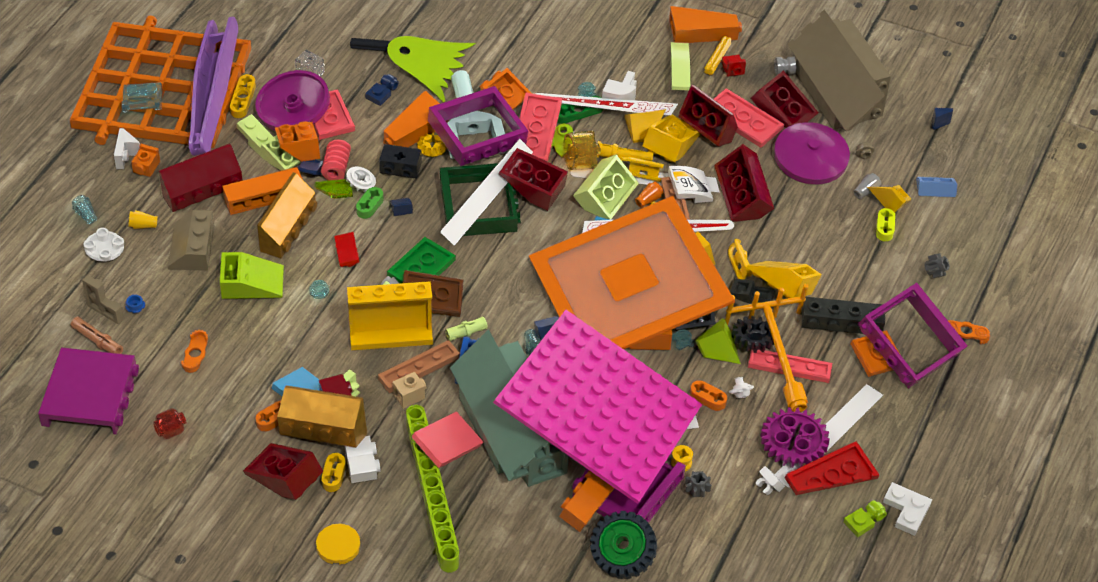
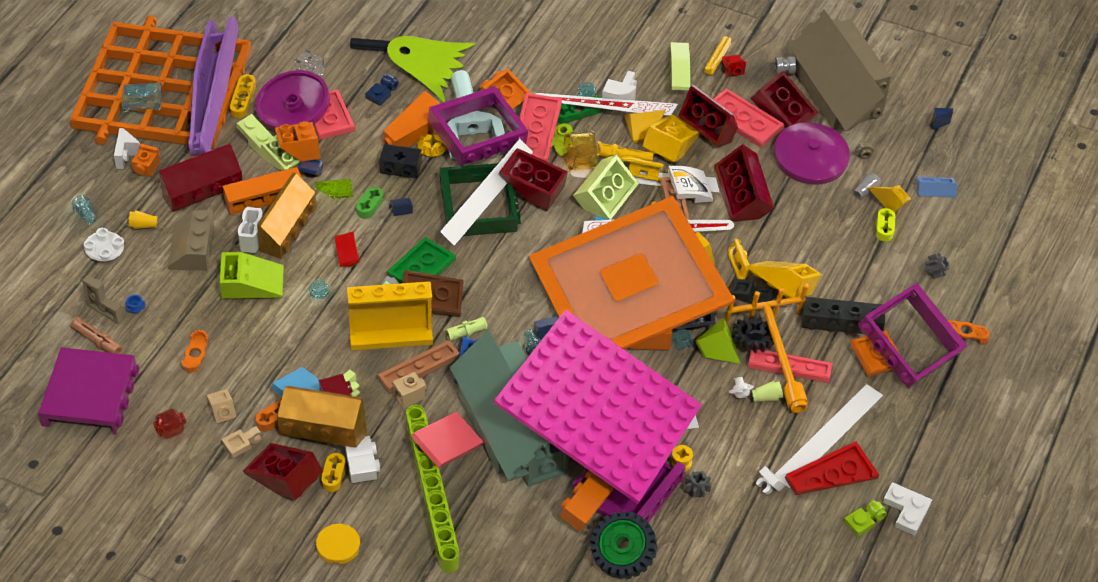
(222, 405): none -> tan bracket
(239, 442): none -> tan plate
(248, 230): none -> white brick
(336, 160): coral piece -> none
(357, 173): white gear -> none
(650, 193): orange cone -> none
(702, 26): orange slope -> none
(708, 395): orange beam -> none
(769, 392): none -> yellowish green cone
(780, 431): magenta gear -> none

